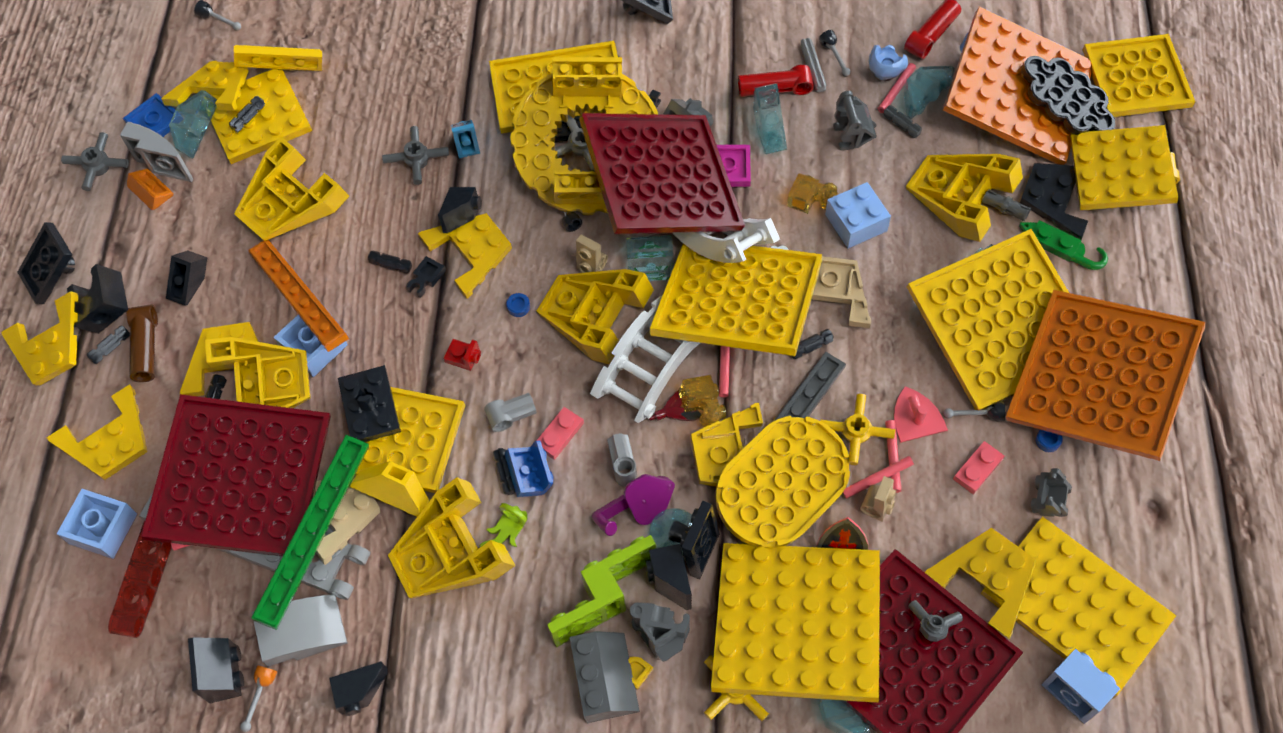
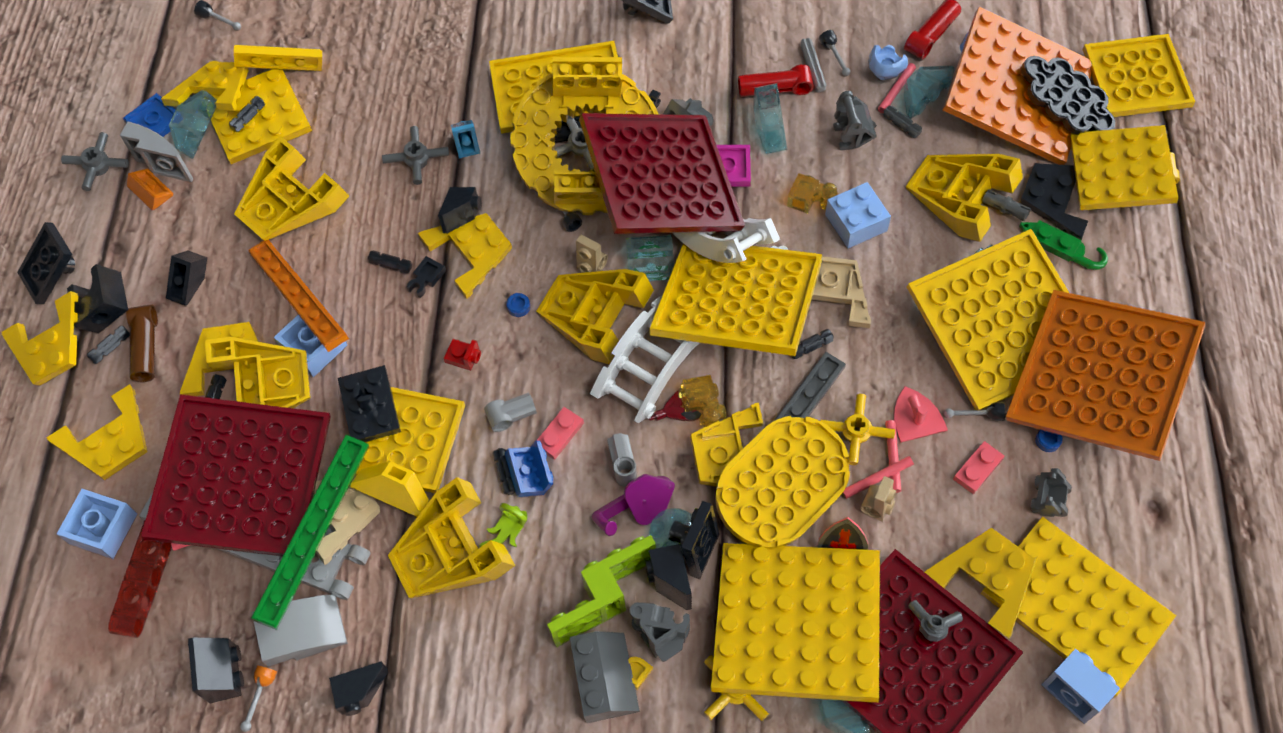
(724, 371): coral piece -> none

